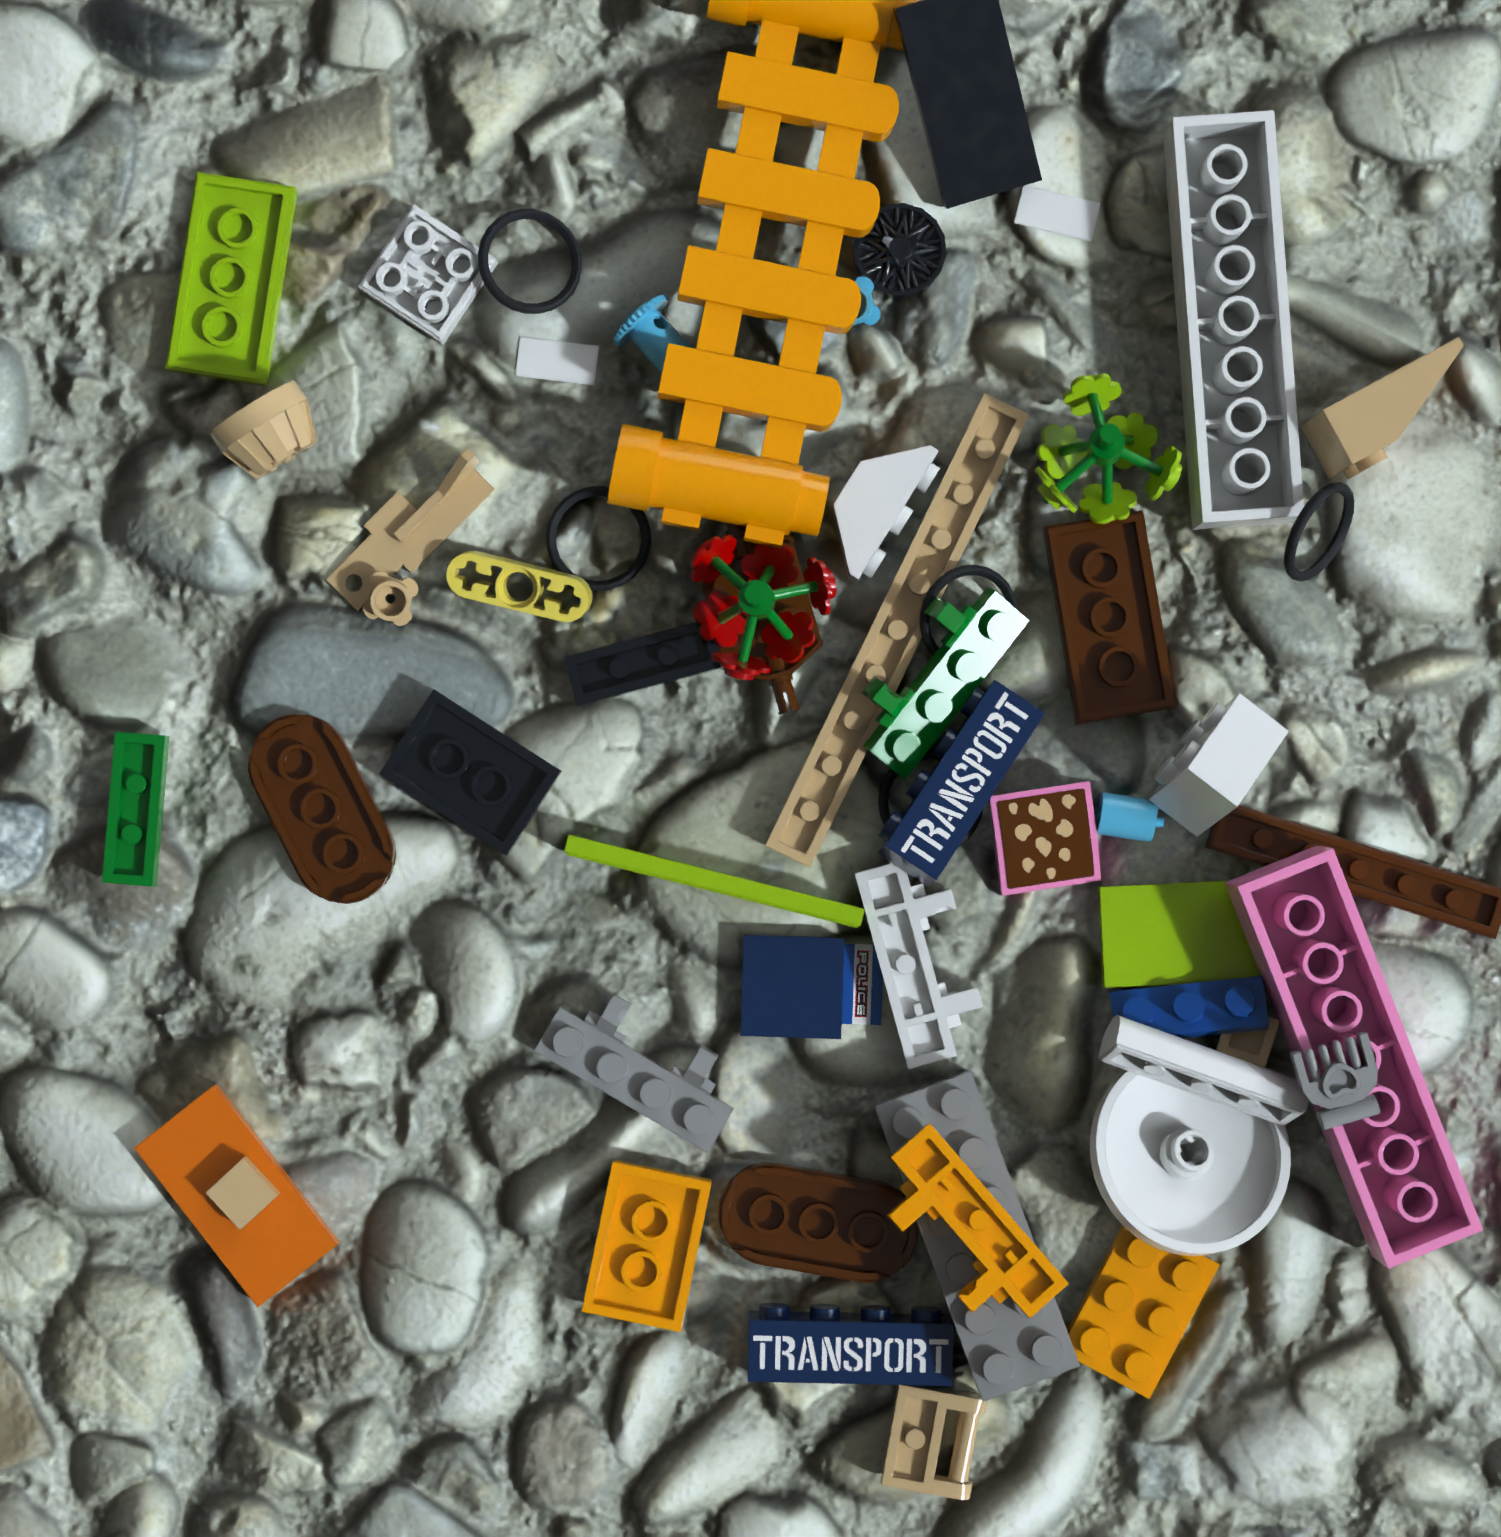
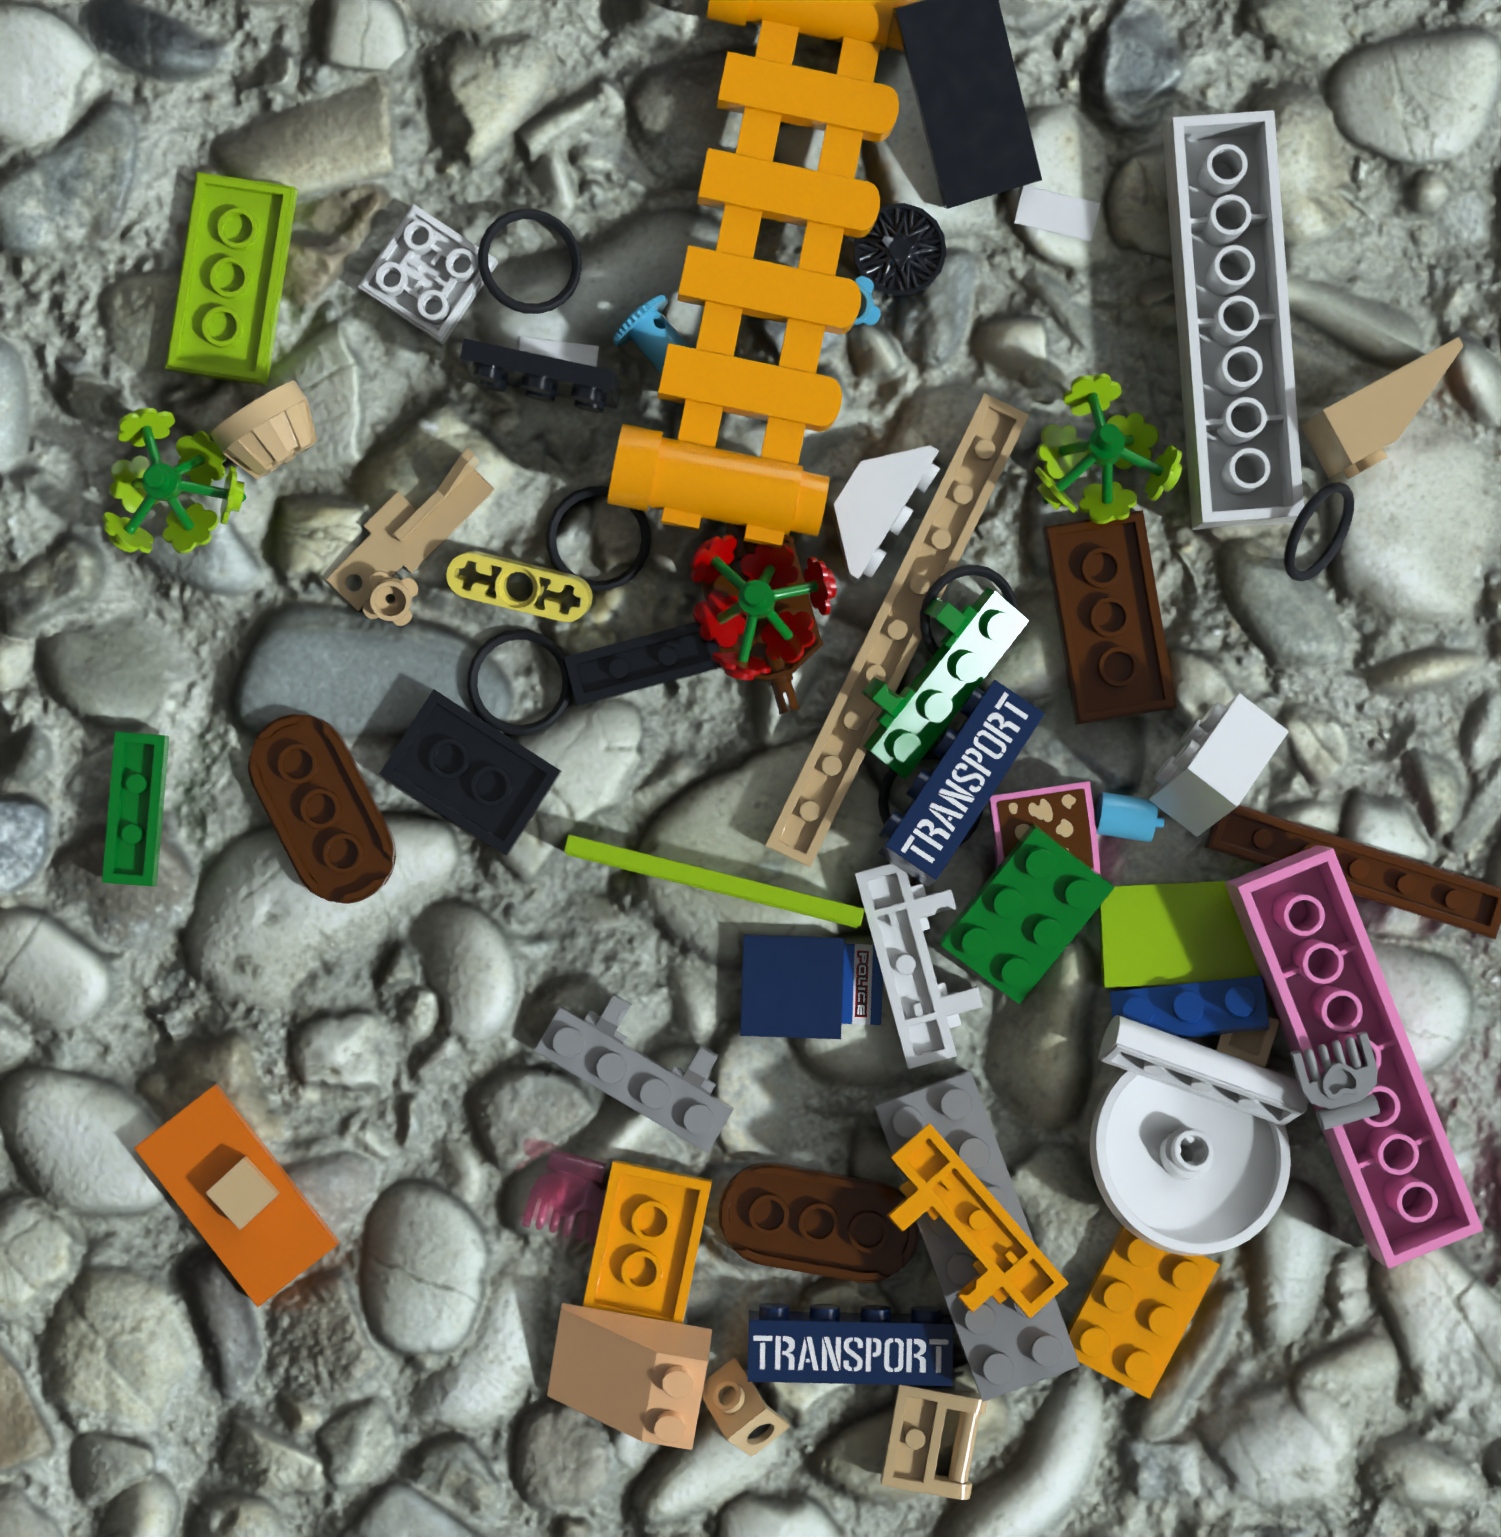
(145, 485): none -> lime plant
(472, 680): none -> black tyre
(540, 376): none -> black plate
(569, 1191): none -> clear pink piece
(631, 1372): none -> light nougat slope
(740, 1408): none -> tan bracket
(1026, 914): none -> green plate

